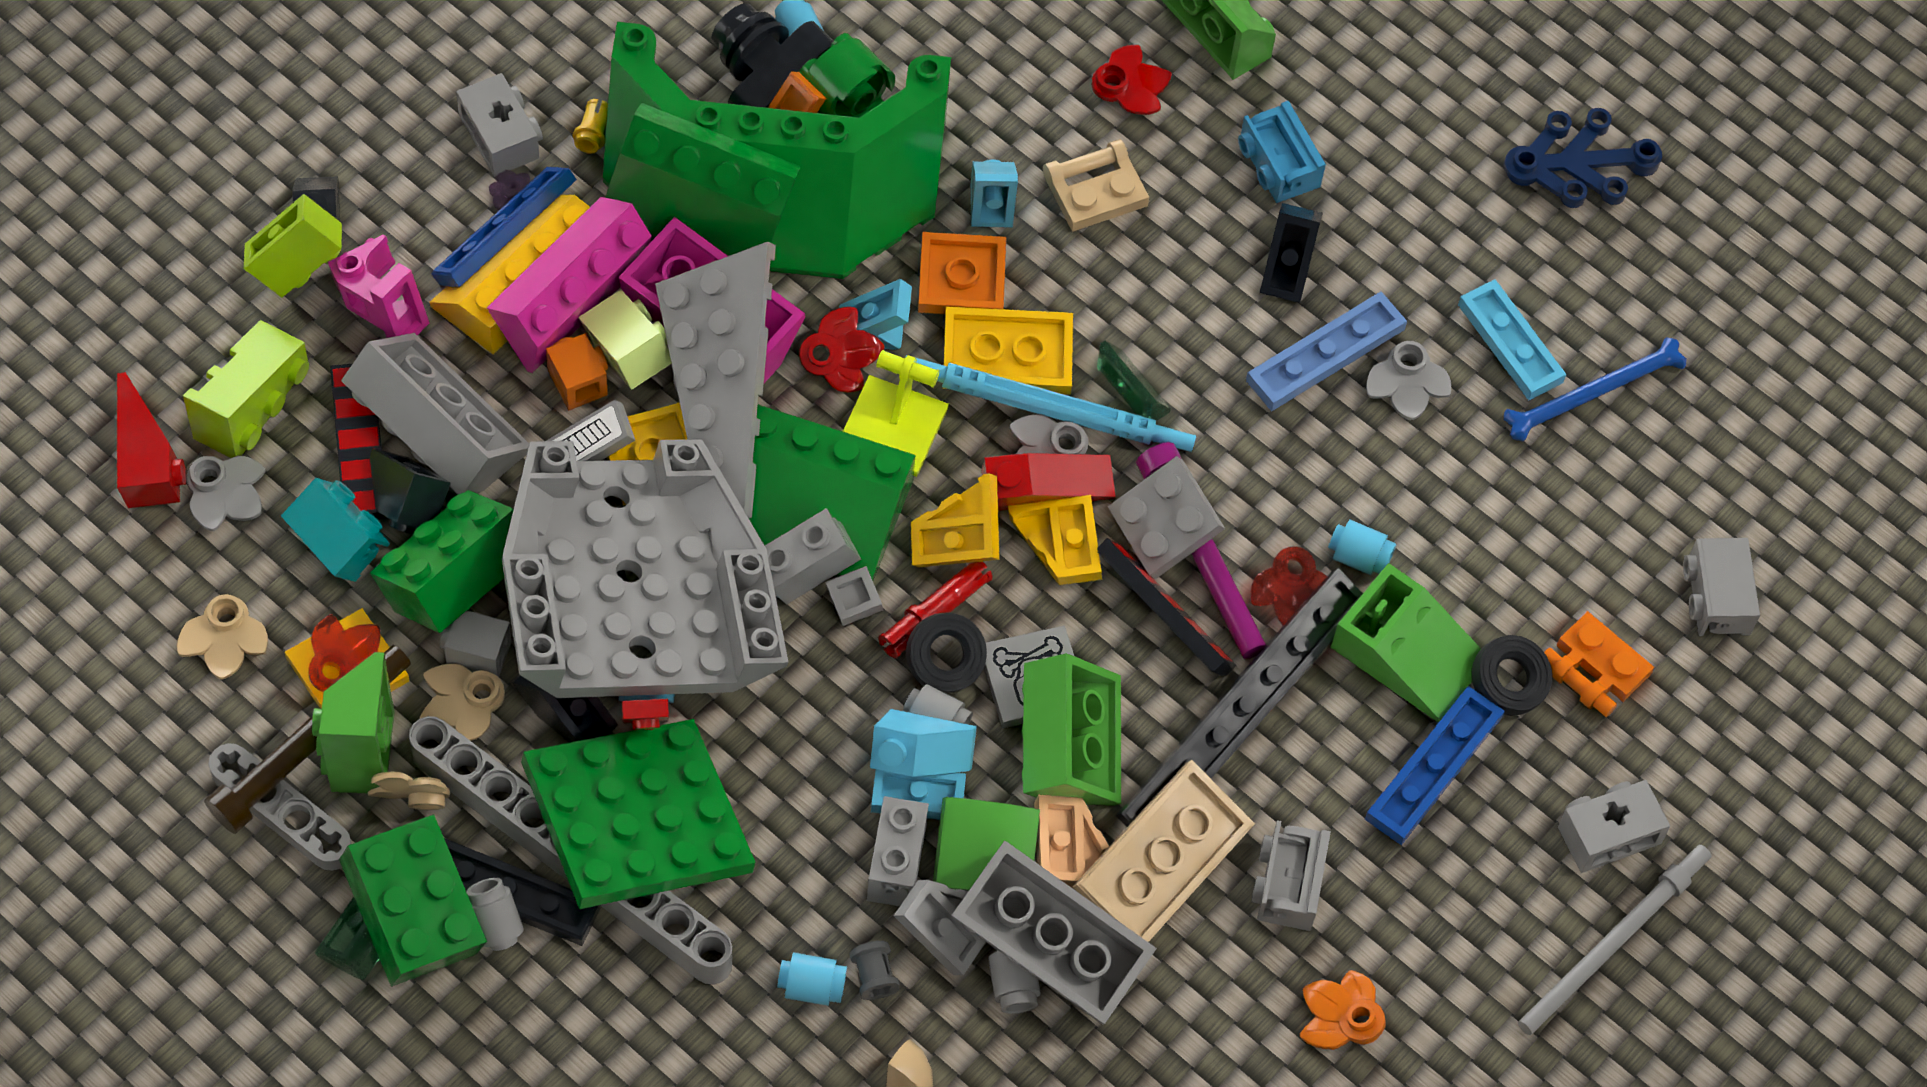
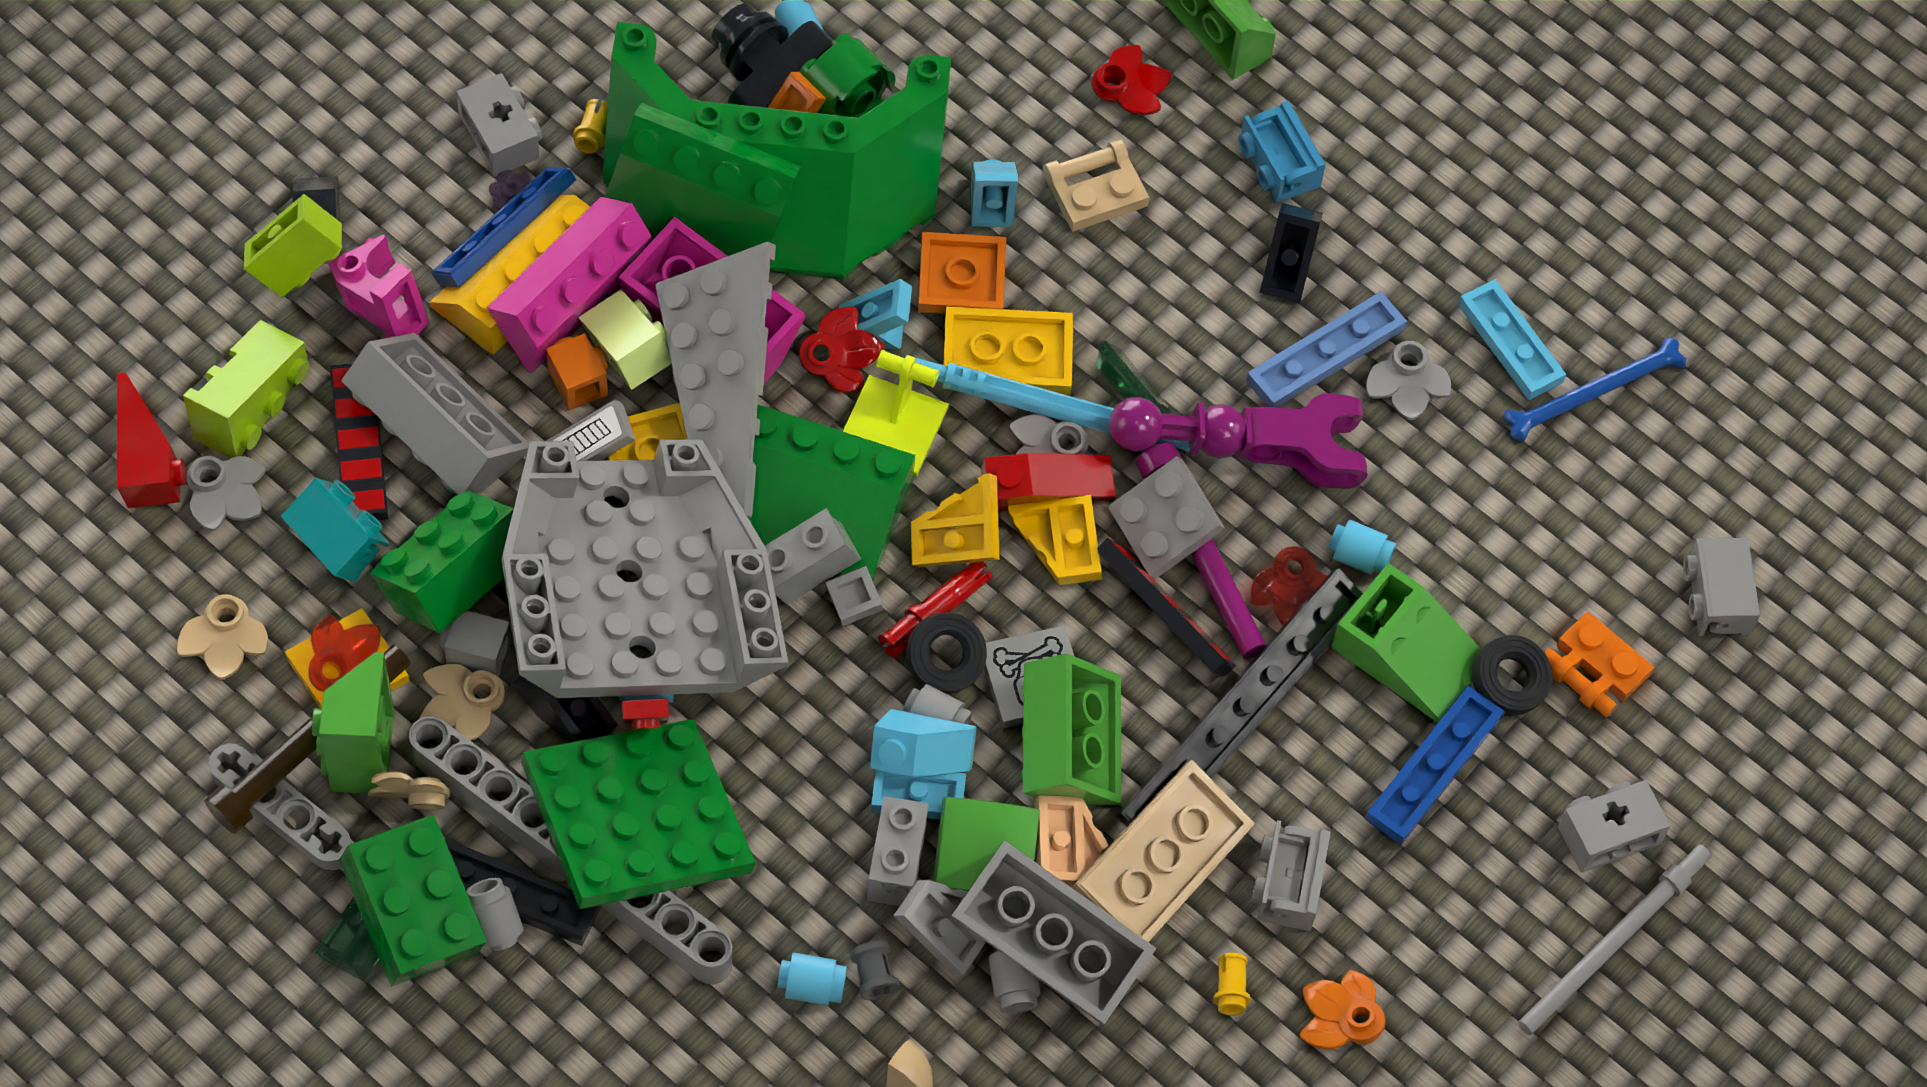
(406, 490): black slope -> none
(1232, 984): none -> yellow pin
(1258, 434): none -> magenta piece
(1578, 161): dark blue plant -> none

